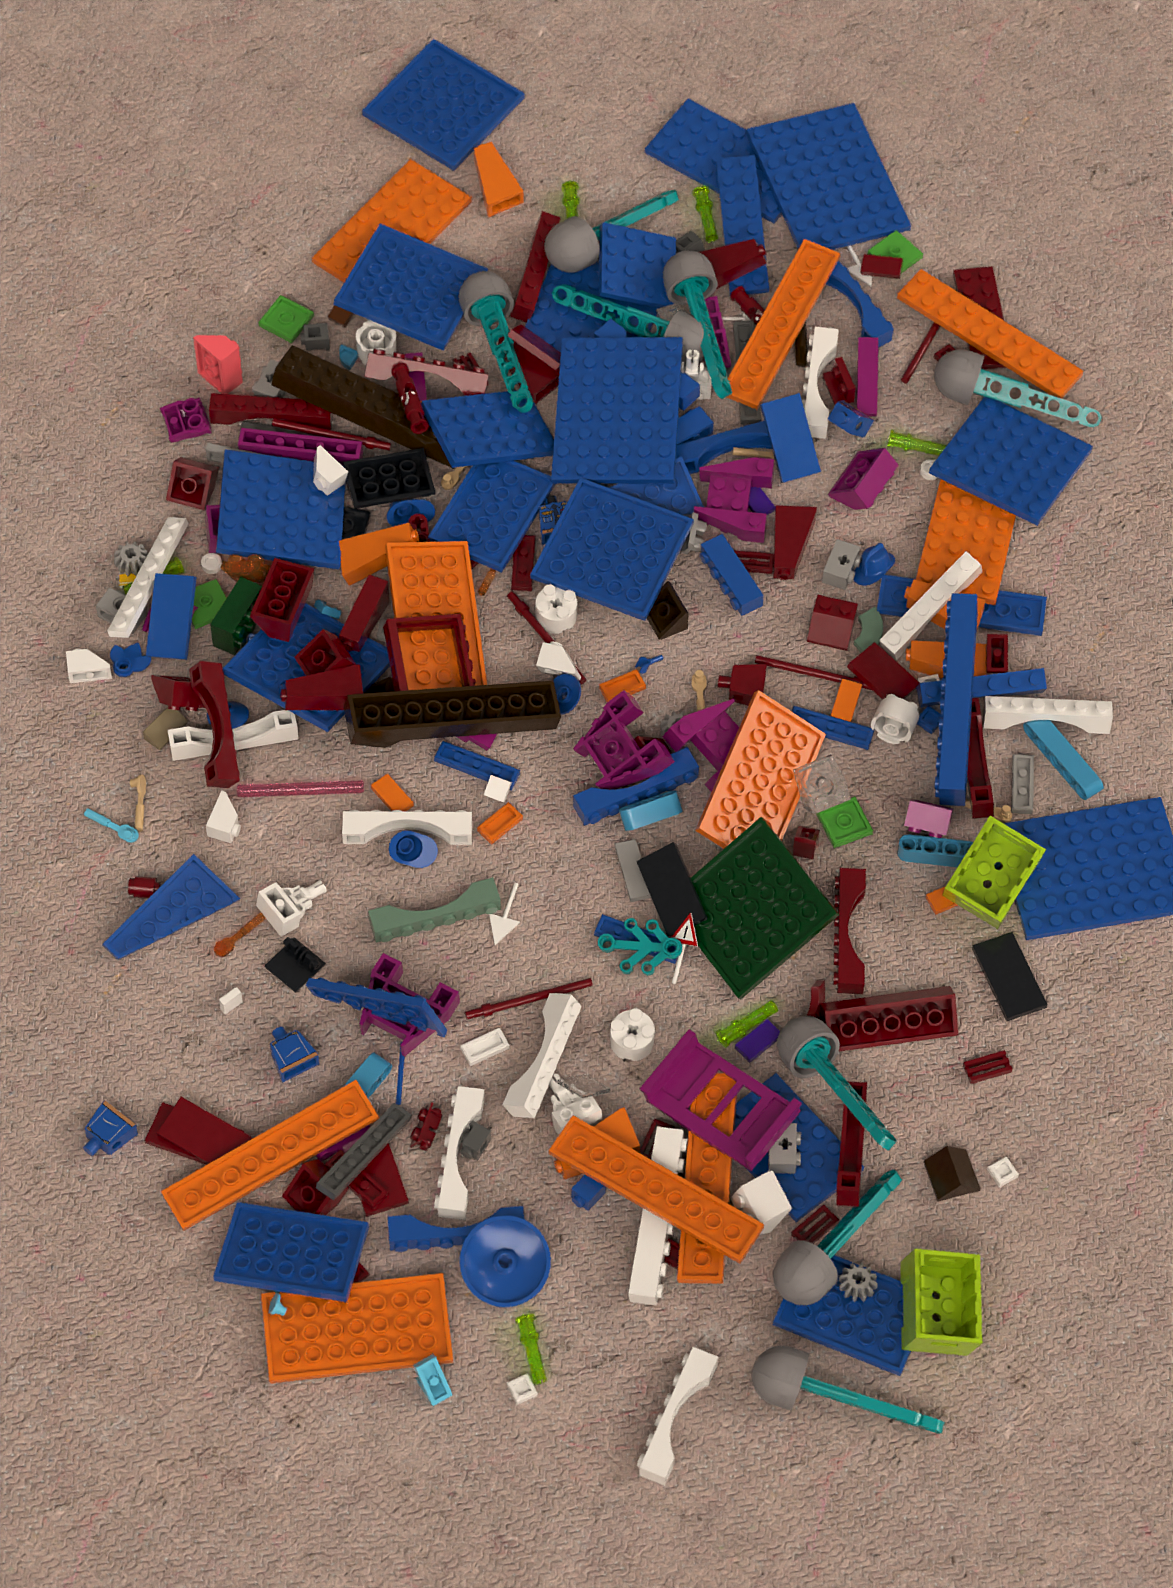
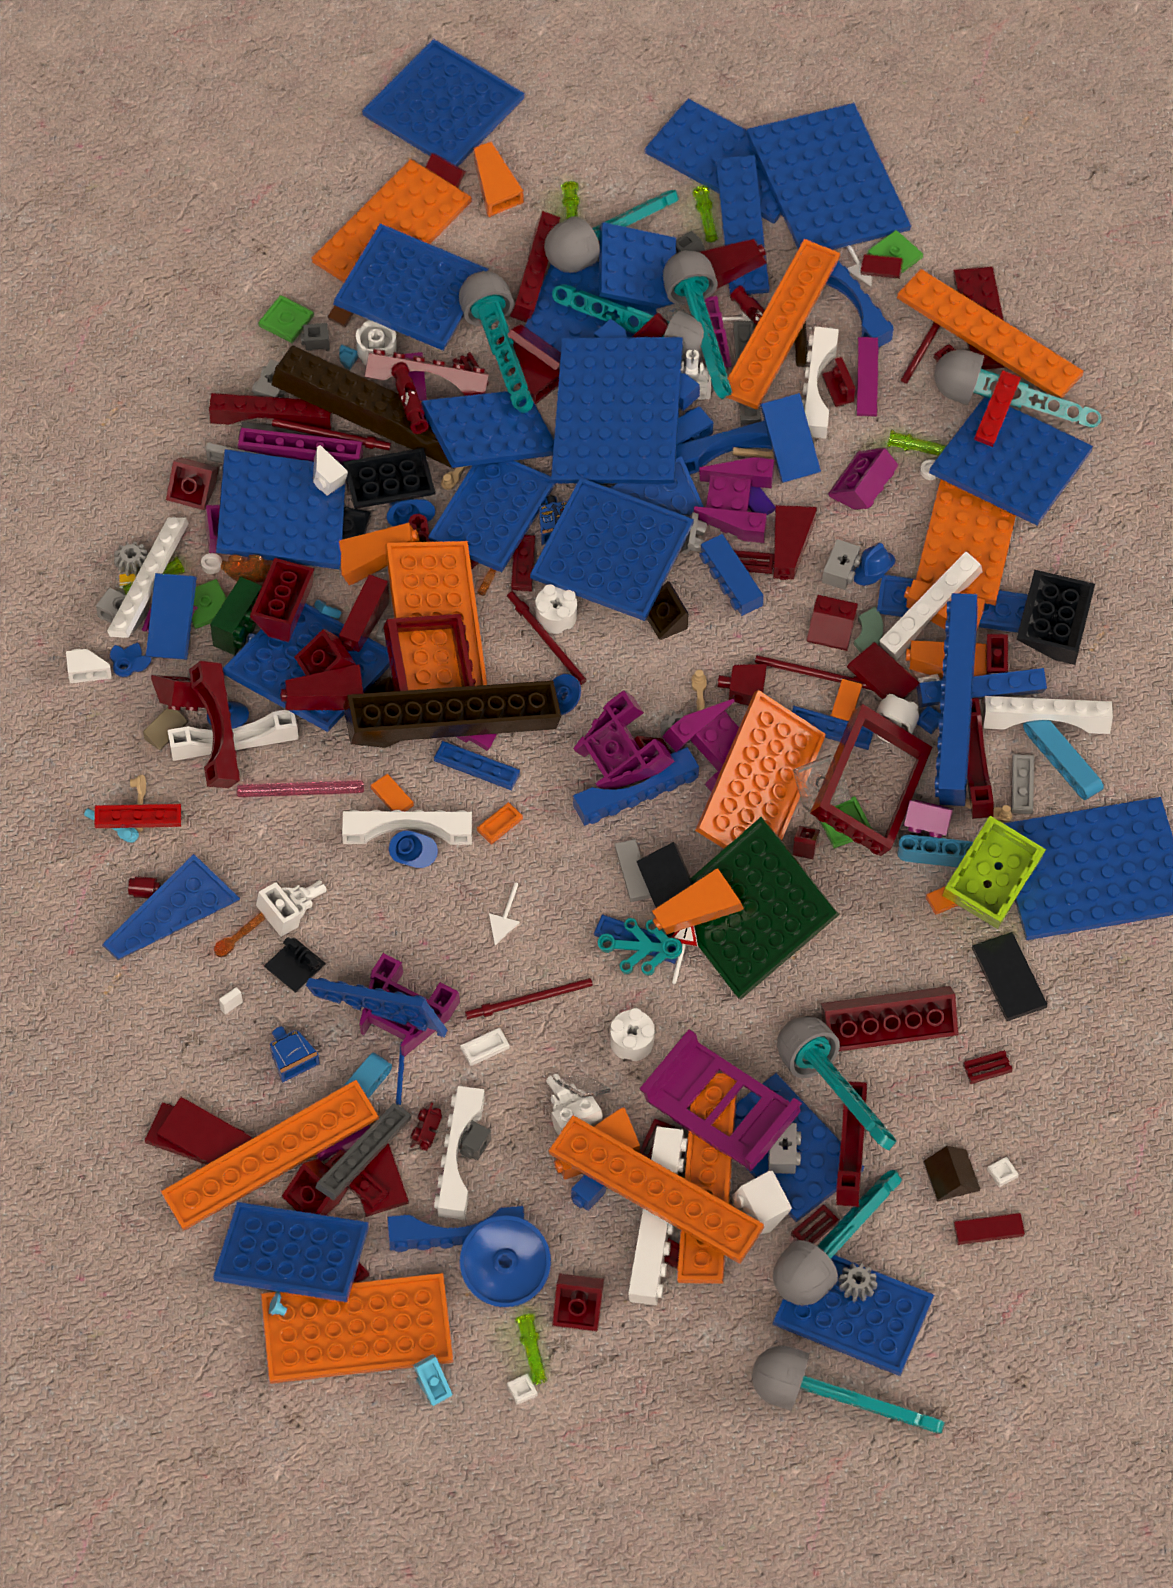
(108, 1130): blue torso -> none
(137, 816): none -> red plate
(186, 419): magenta slope -> none
(218, 361): coral slope -> none
(223, 820): white slope -> none
(393, 922): sand green arch -> none
(445, 169): none -> dark red tile
(497, 788): white tile -> none
(527, 1092): white arch -> none
(556, 661): white slope -> none
(578, 1302): none -> dark red slope
(630, 682): orange tile -> none
(644, 662): blue hand -> none
(650, 810): dark azure beam -> none
(654, 327): none -> dark red tile
(696, 1375): white arch -> none
(698, 904): none -> orange slope
(737, 1025): clear neon green pin -> none
(758, 1041): dark purple tile -> none
(817, 998): dark red tile -> none
(843, 822): none -> dark red window
(849, 417): blue torso -> none
(850, 969): dark red arch -> none
(958, 1283): lime container -> none
(989, 1229): none -> dark red tile
(997, 408): none -> red plate
(1056, 615): none -> black slope

